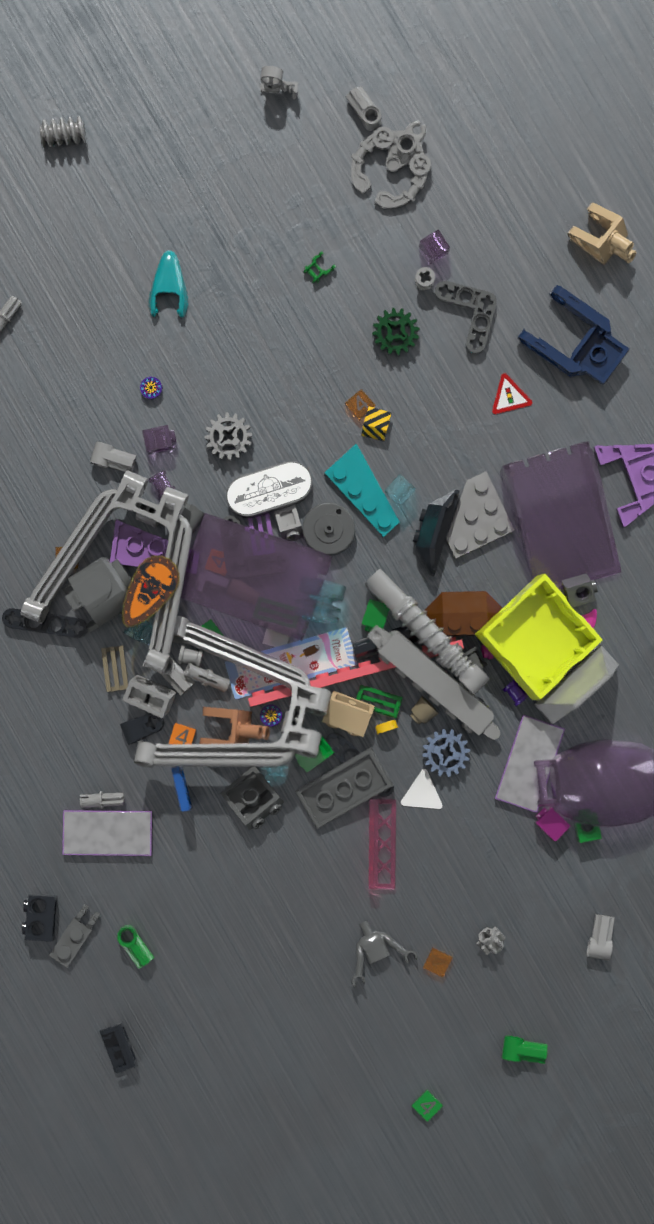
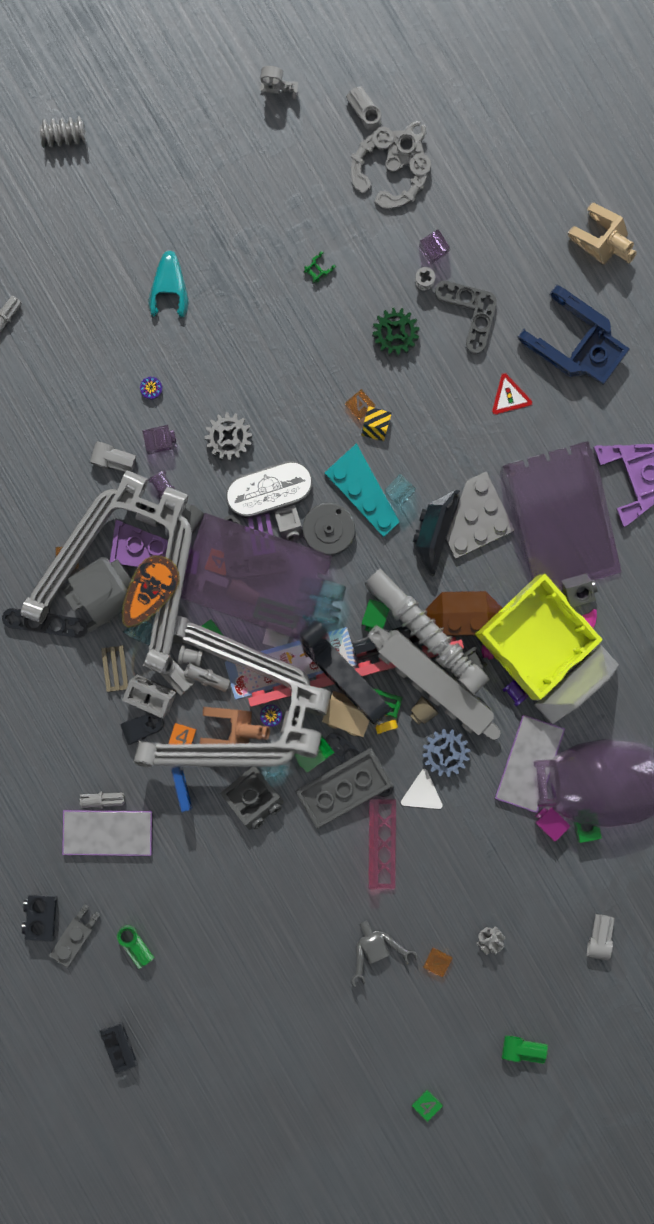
(317, 645): none -> black beam

